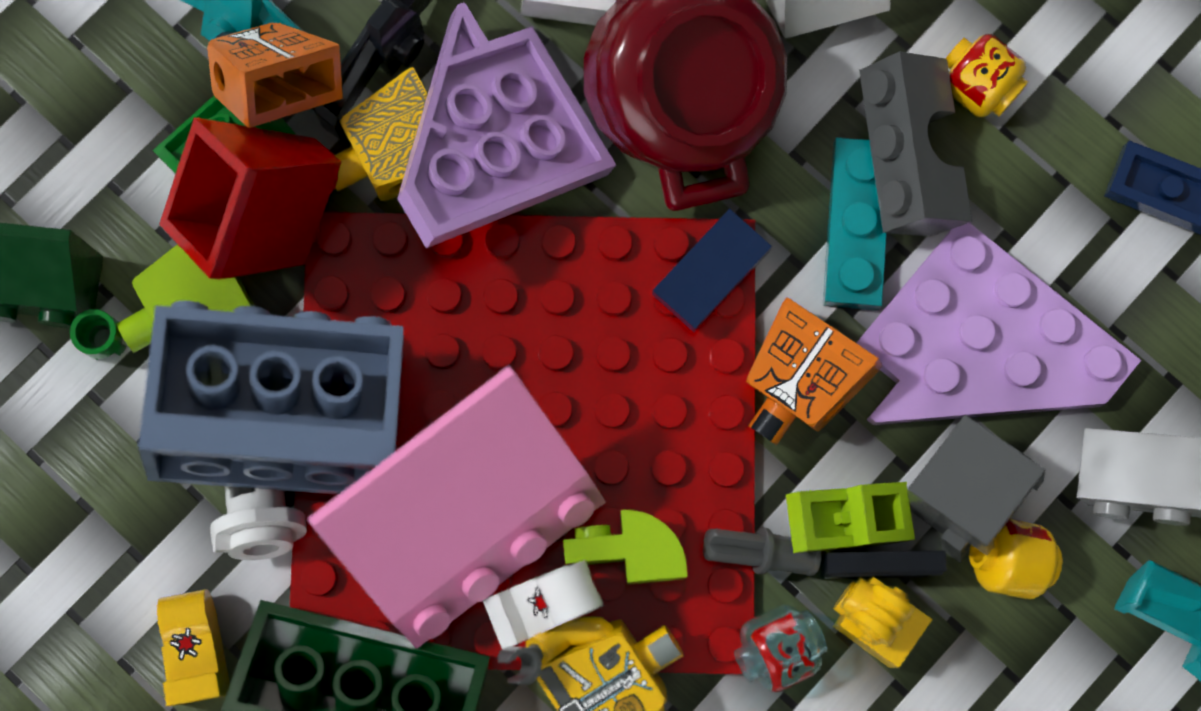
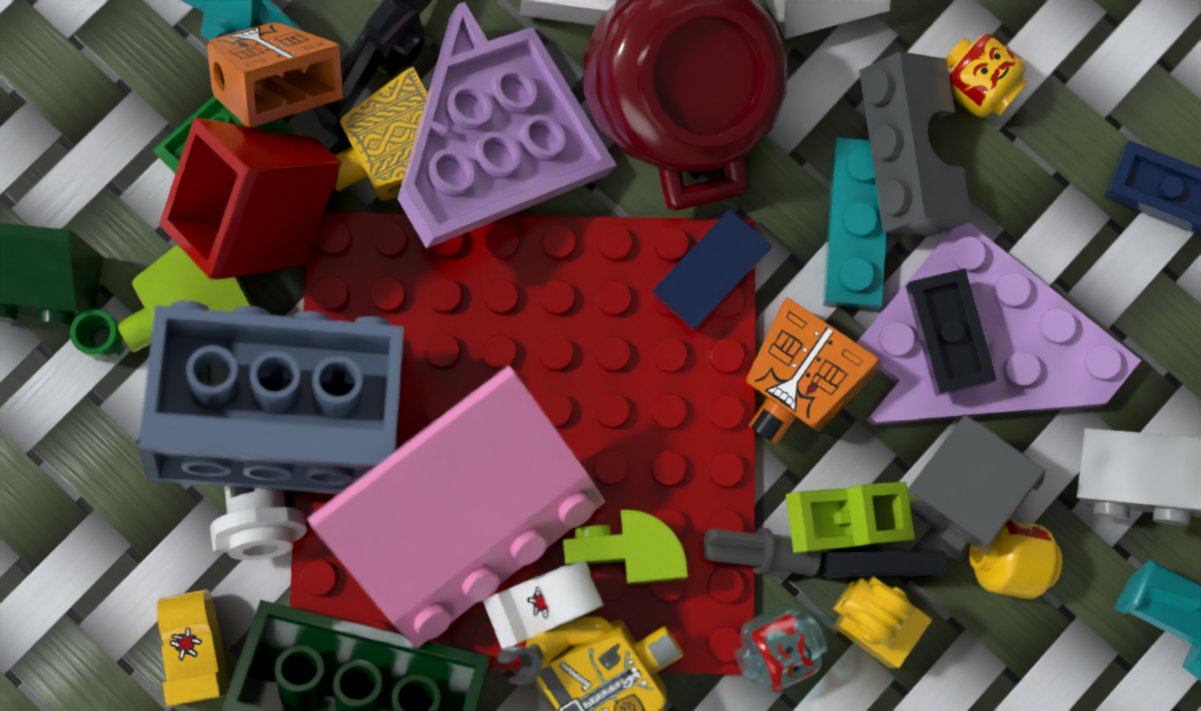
(950, 332): none -> black plate

